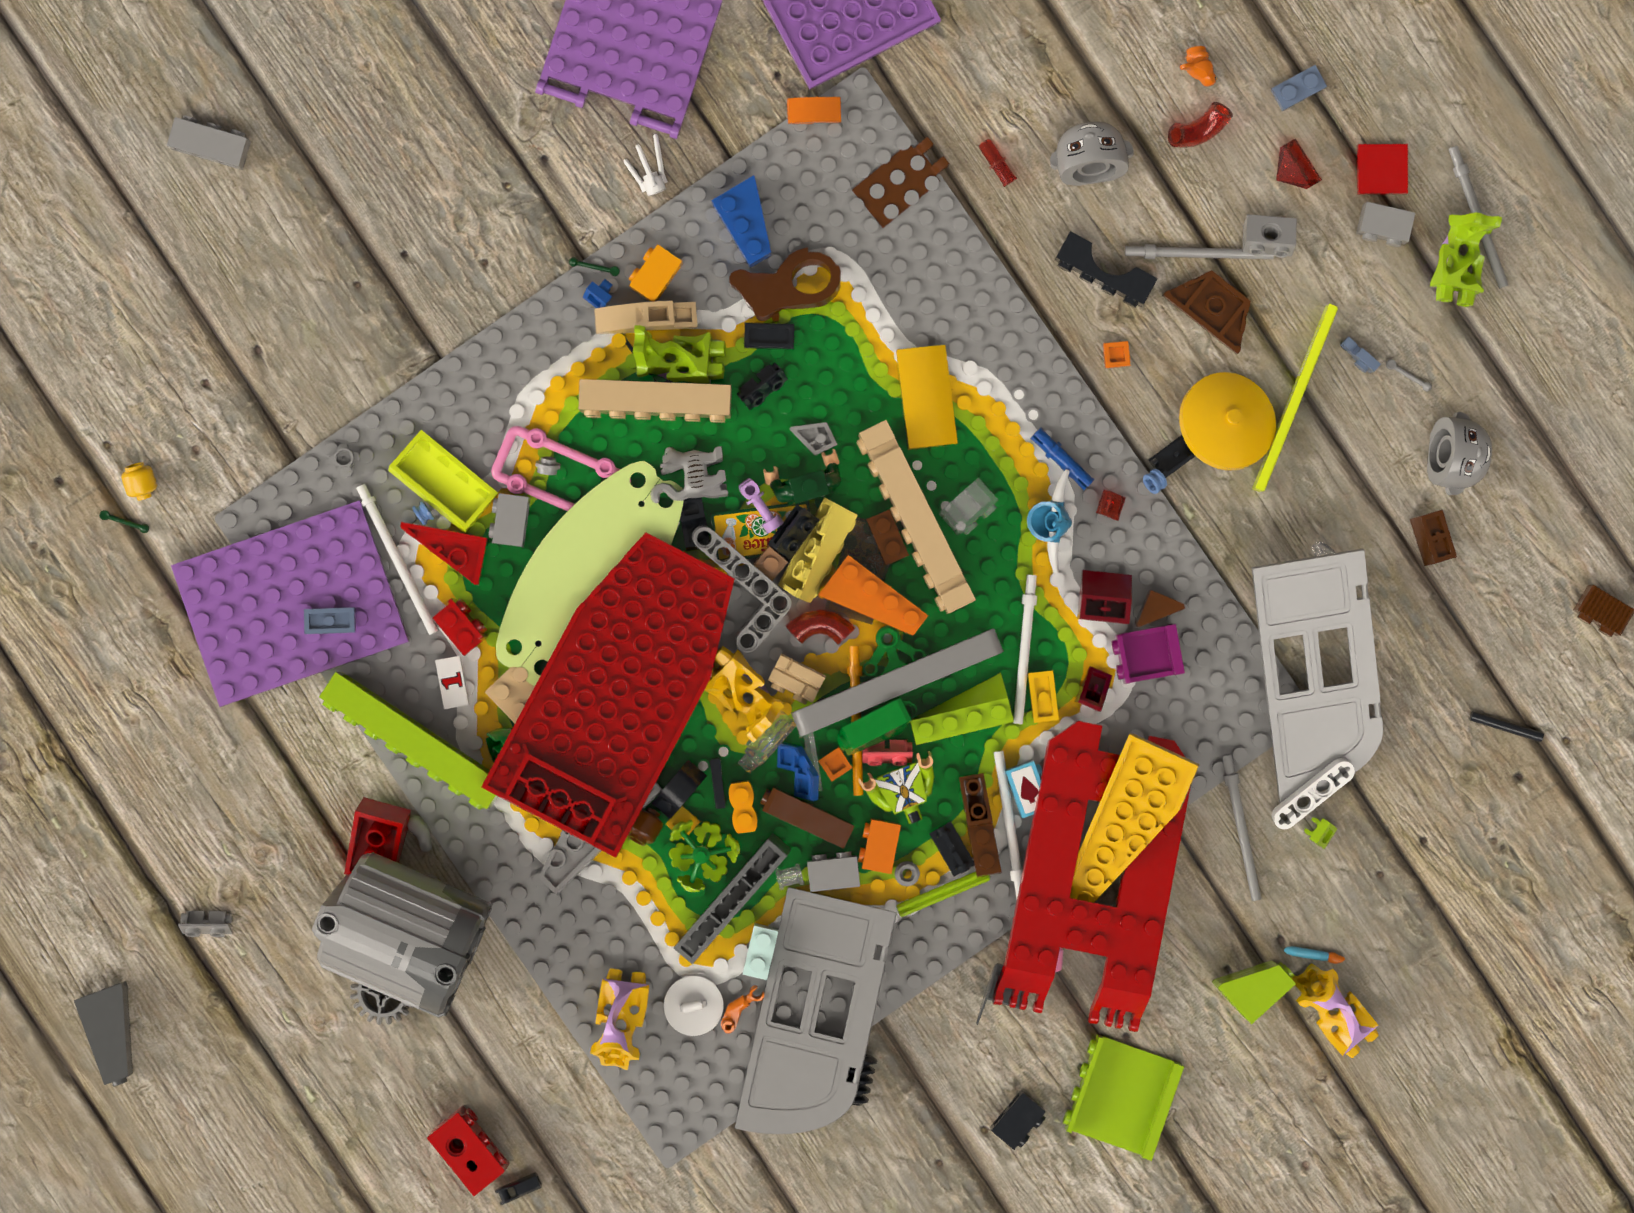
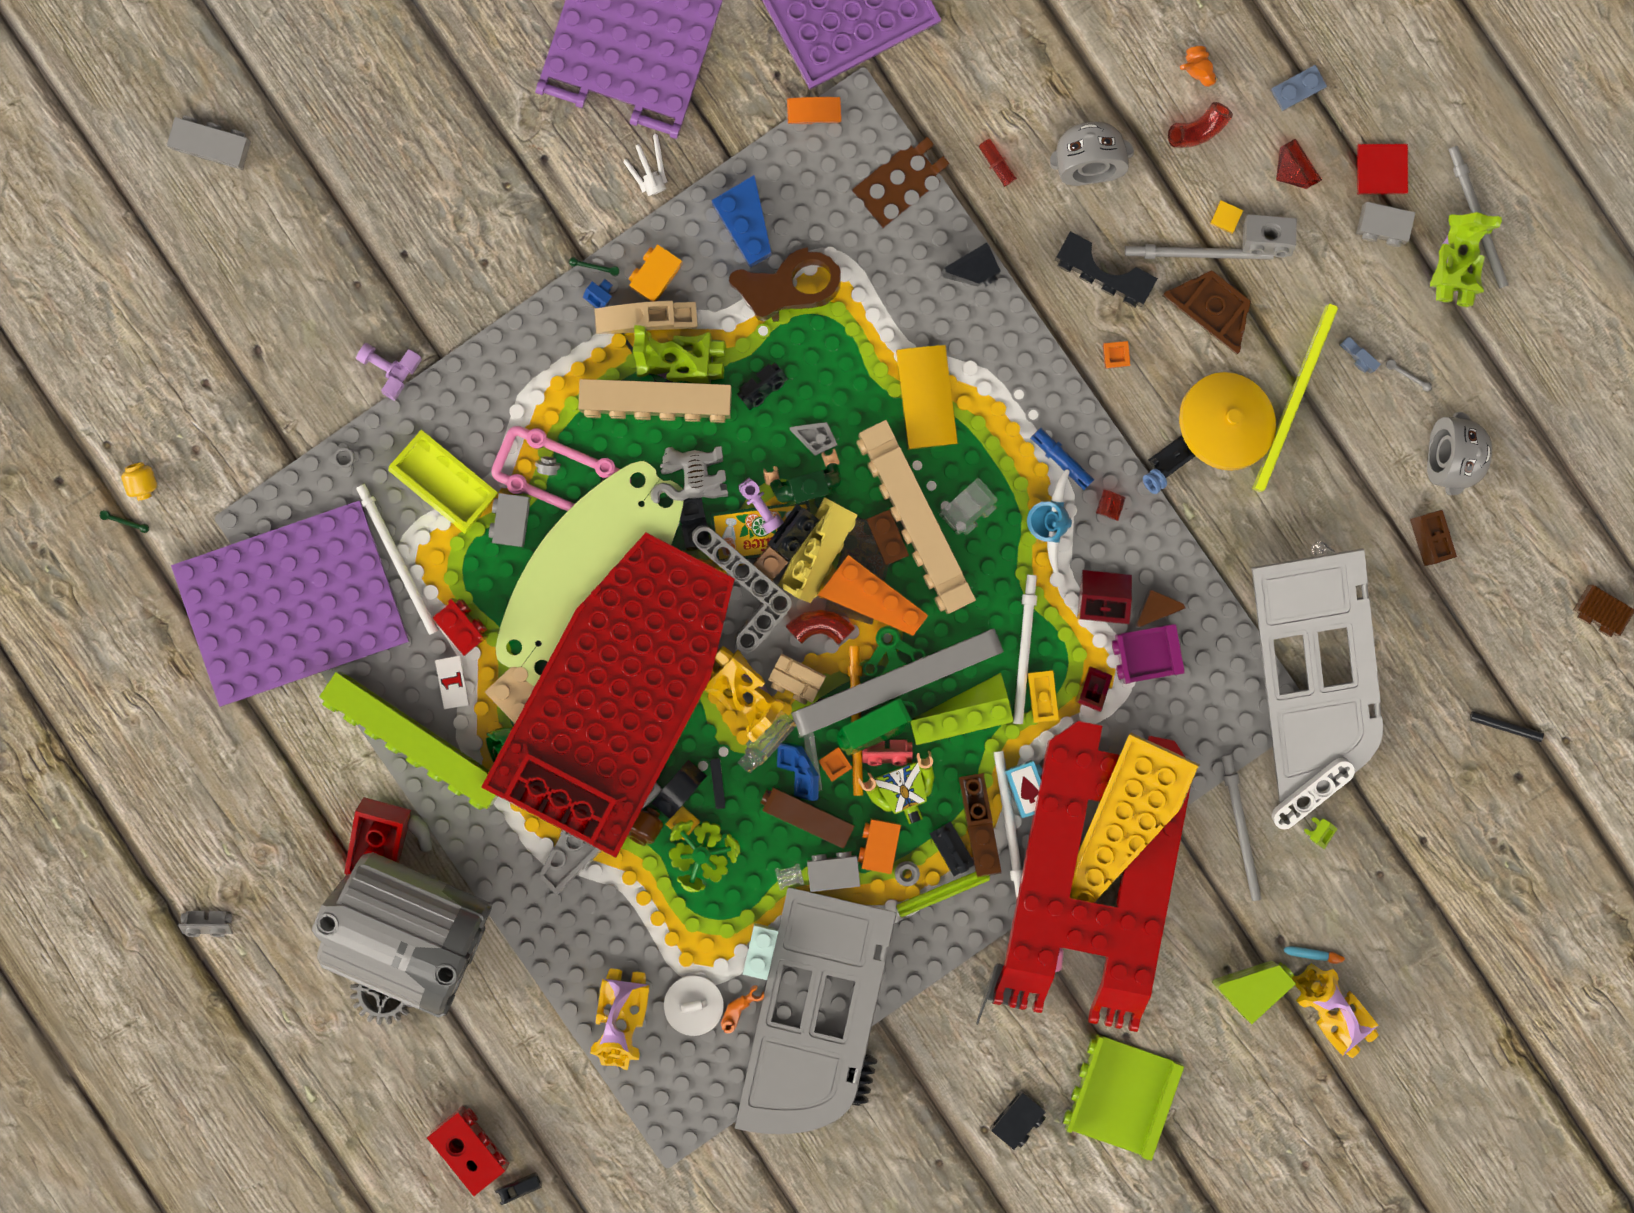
(108, 1031): dark grey slope -> none
(329, 620): sand blue plate -> none
(395, 371): none -> lavender bar
(423, 513): medium blue bush -> none
(459, 550): red wing -> none
(732, 898): dark grey slope -> none
(744, 814): light orange brick -> none
(769, 336): black tile -> none
(974, 268): none -> black slope
(1226, 217): none -> yellow tile

